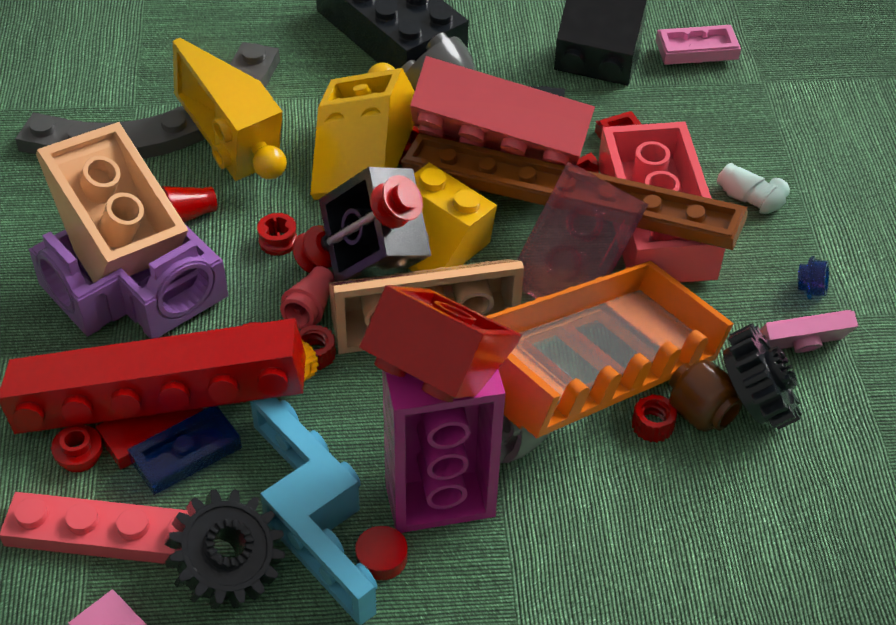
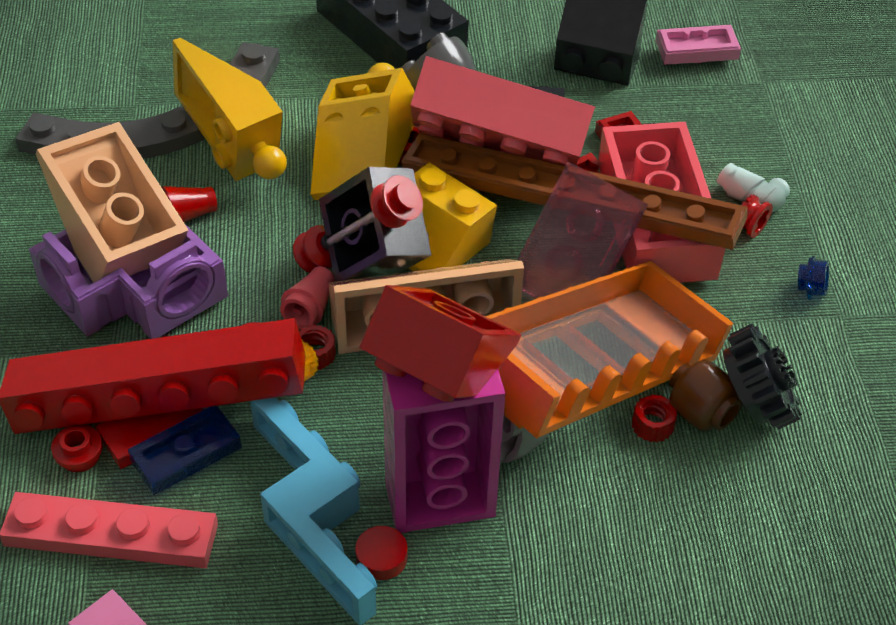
(208, 571): black gear -> none
(276, 223): red bush -> none
(757, 215): none -> red bush
(810, 331): bright pink plate -> none

